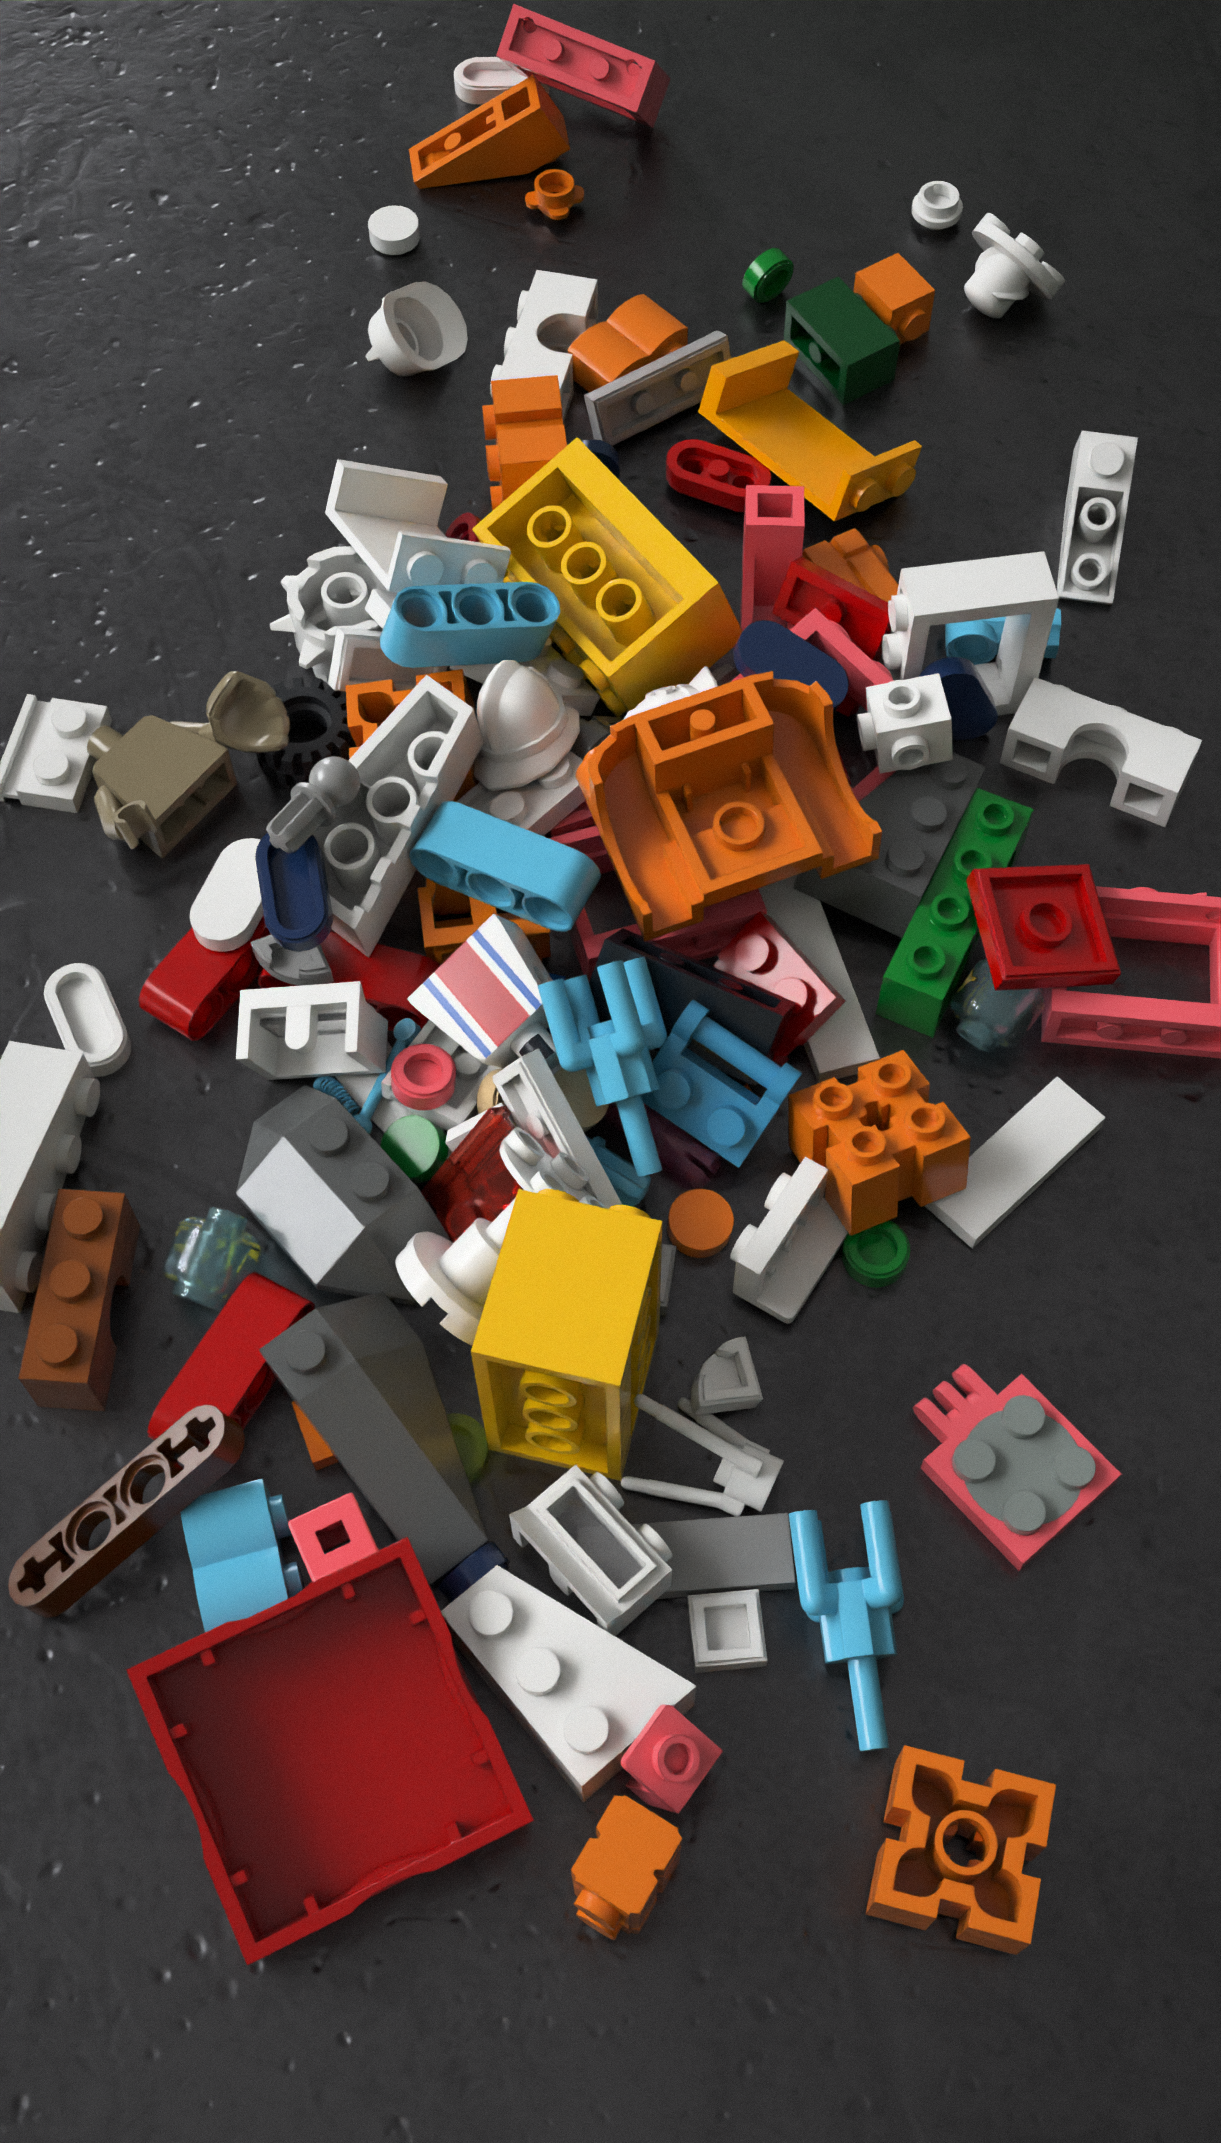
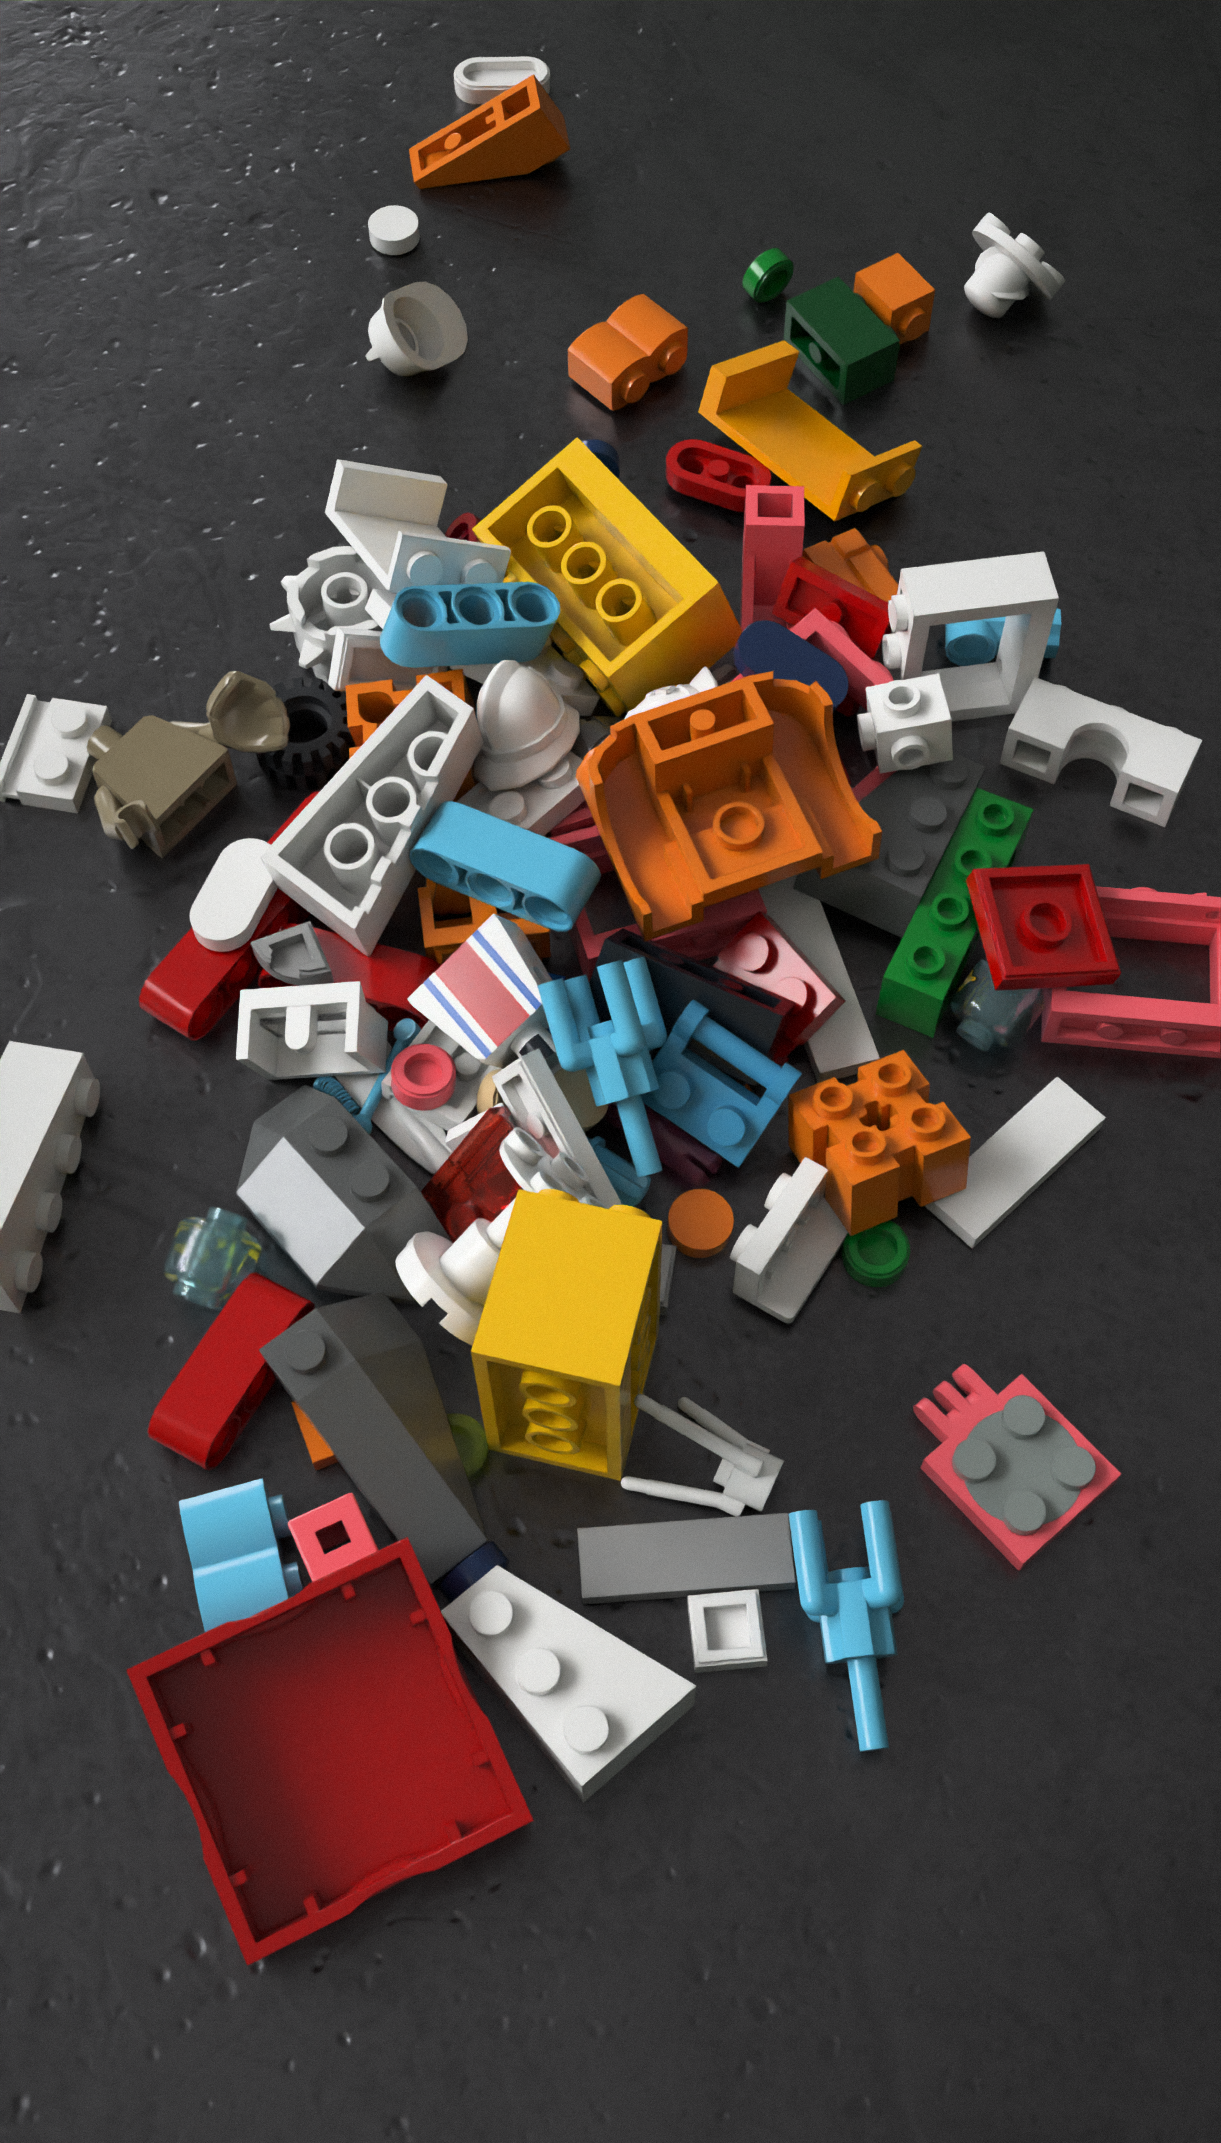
(62, 1567): reddish brown beam -> none
(69, 1333): dark orange arch -> none
(88, 1017): white tile -> none
(294, 894): dark blue tile -> none
(331, 785): light grey axle -> none
(416, 1147): tile -> none
(526, 430): orange brick -> none
(548, 322): white arch -> none
(554, 194): orange plate -> none
(583, 65): coral window -> none
(595, 1548): white window -> none
(624, 1868): orange brick -> none
(655, 390): light grey tile -> none
(668, 1760): coral bracket -> none
(726, 1380): white tile -> none
(937, 205): white plate -> none
(967, 697): dark blue tile -> none
(1003, 1824): orange brick -> none
(1095, 516): white slope -> none

